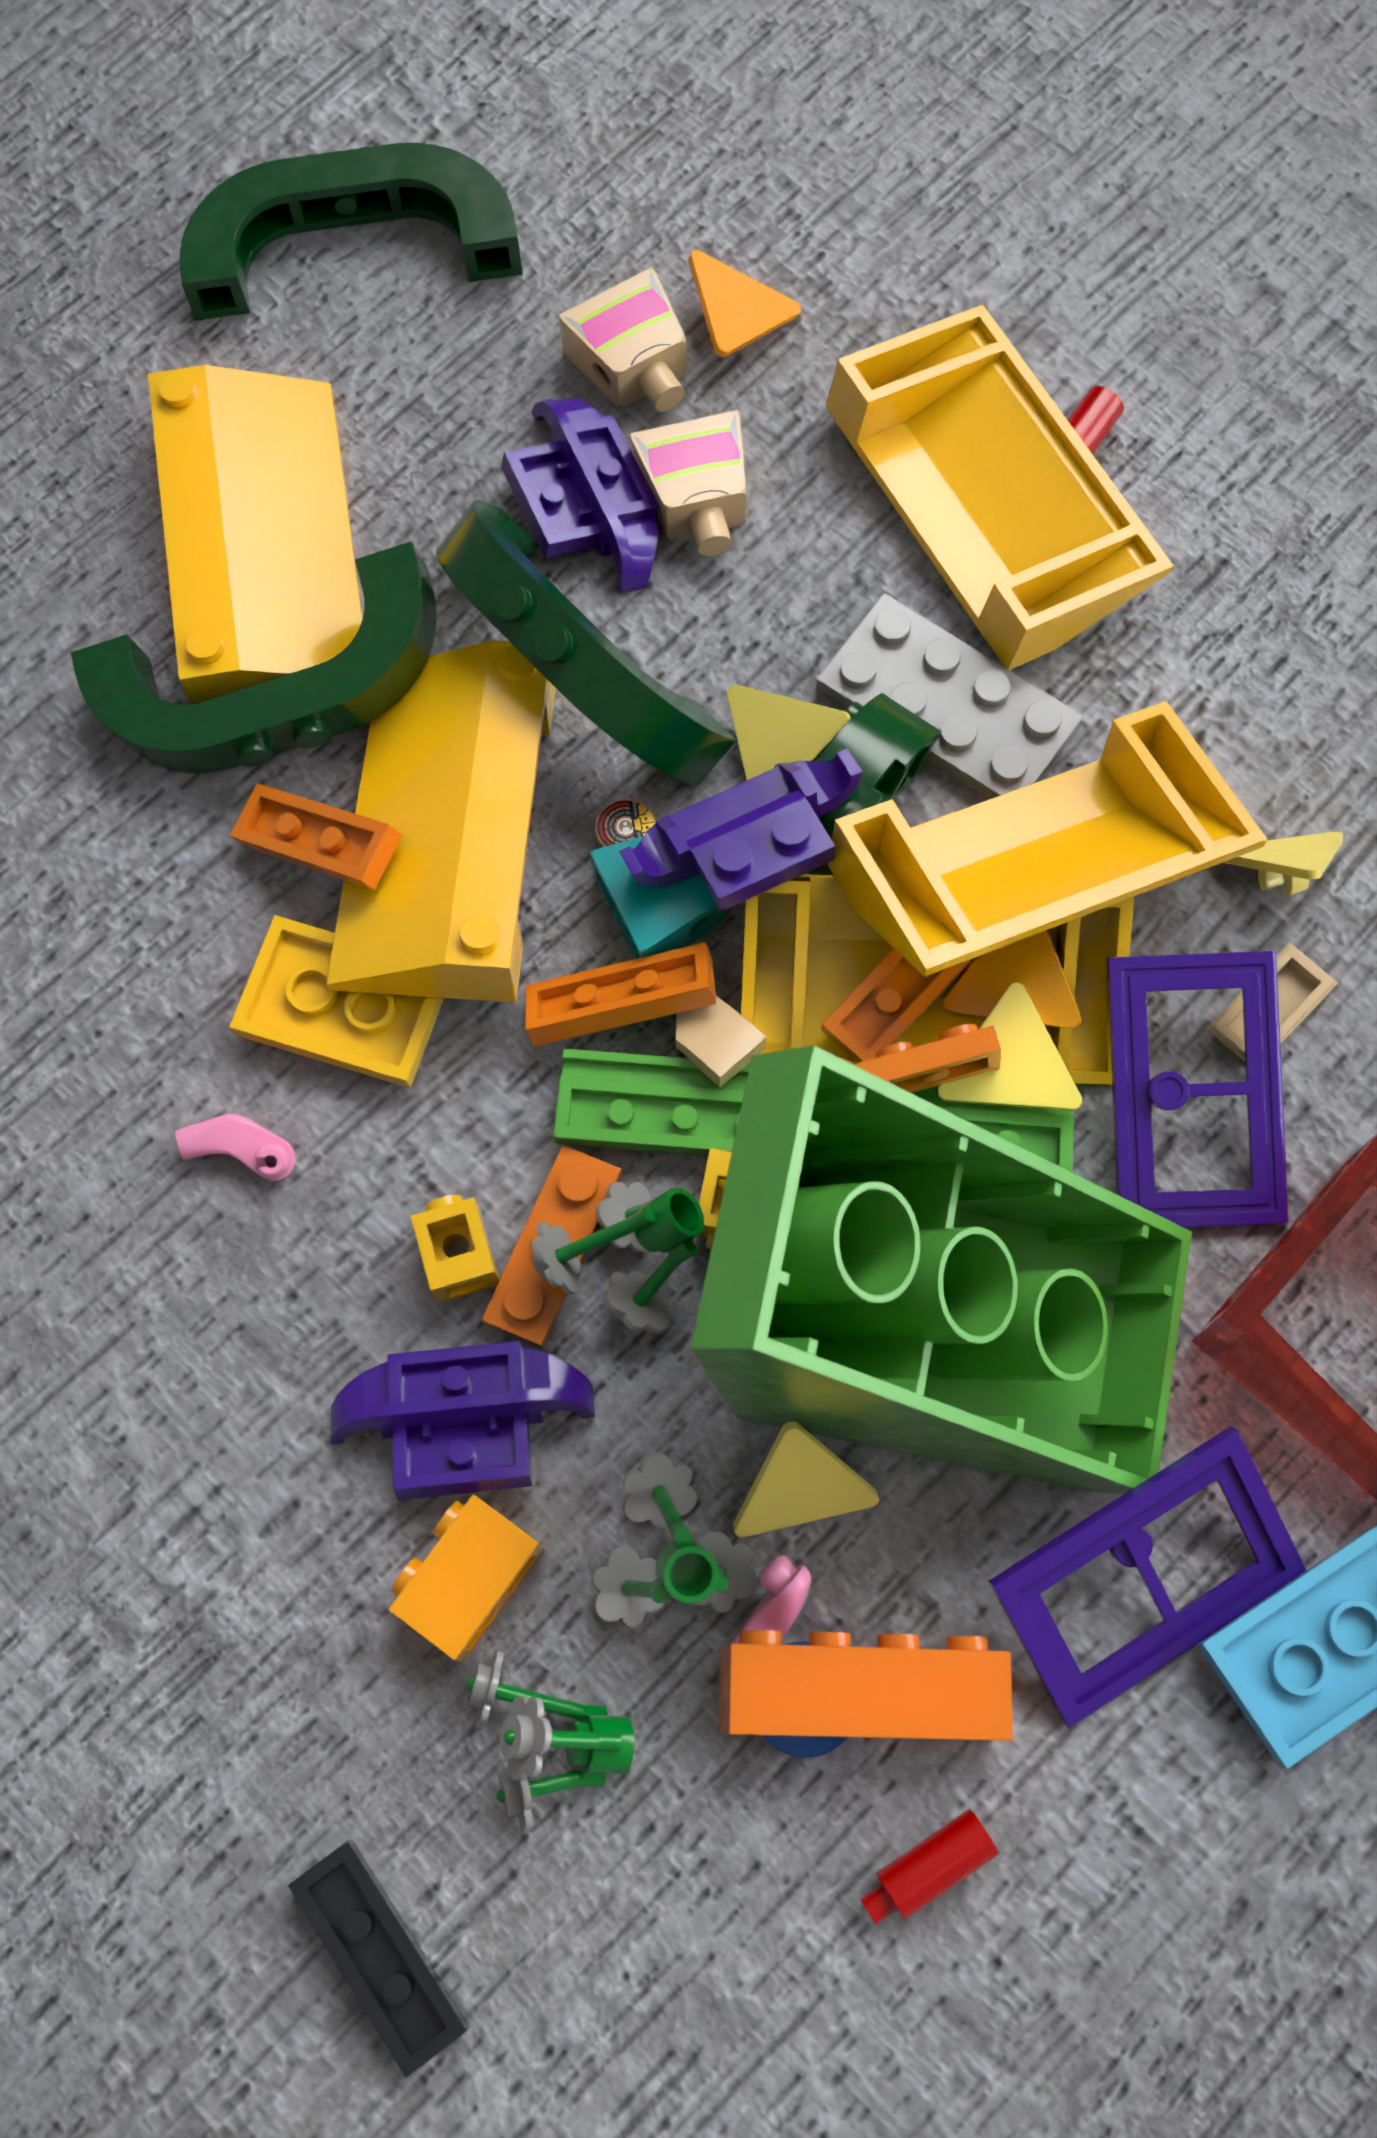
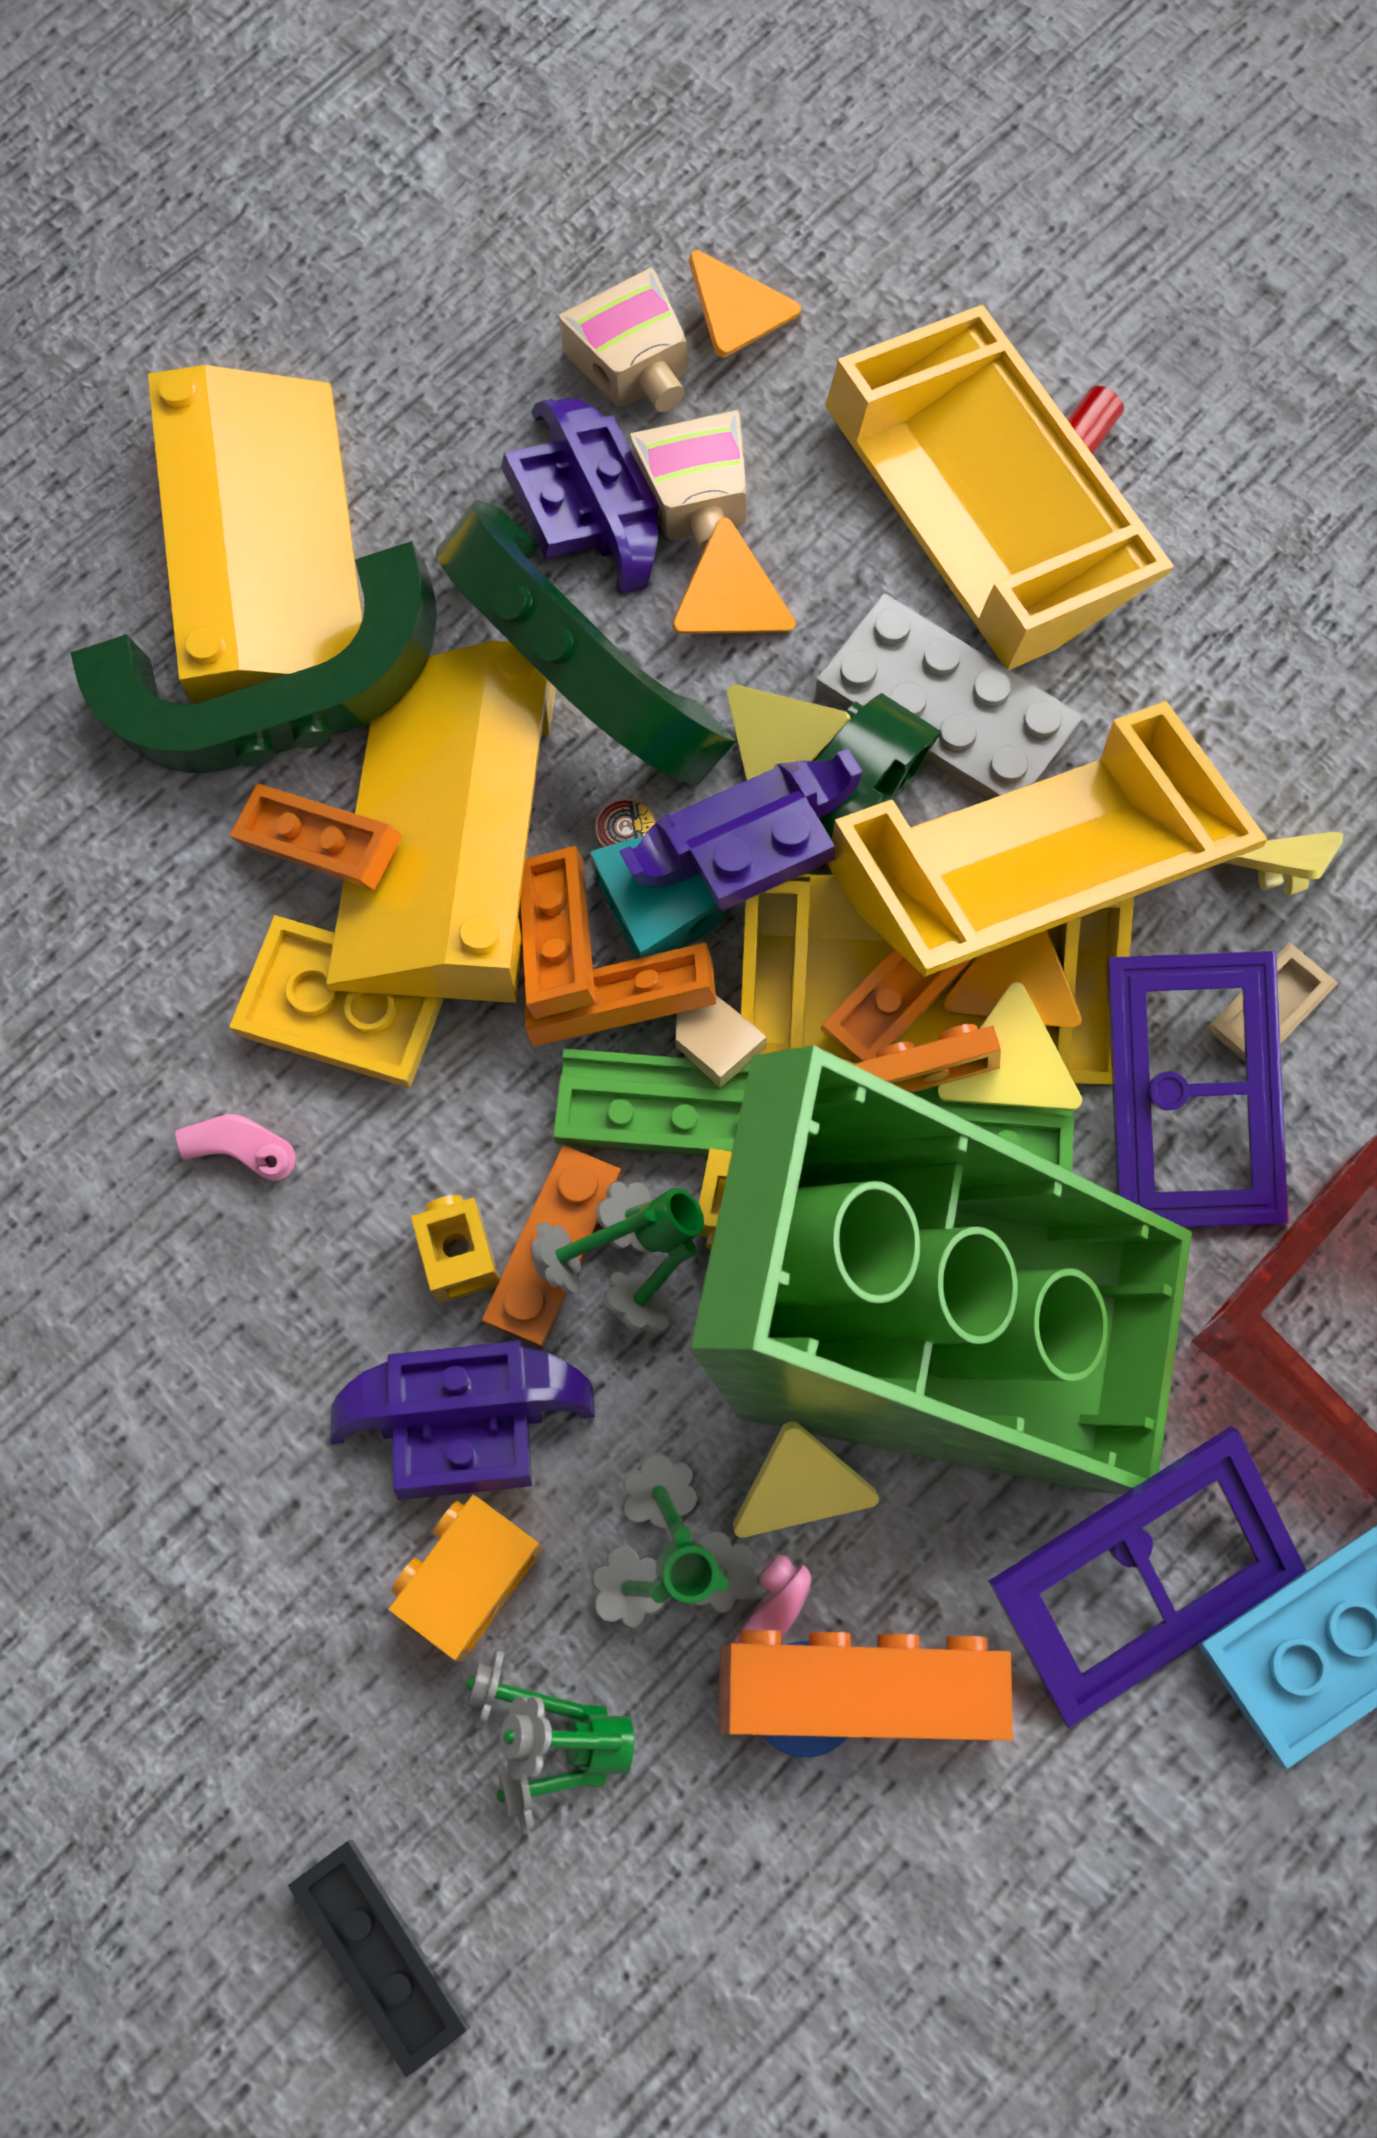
(341, 192): dark green arch -> none
(556, 934): none -> orange plate
(730, 591): none -> light orange piece
(930, 1868): red cylinder -> none

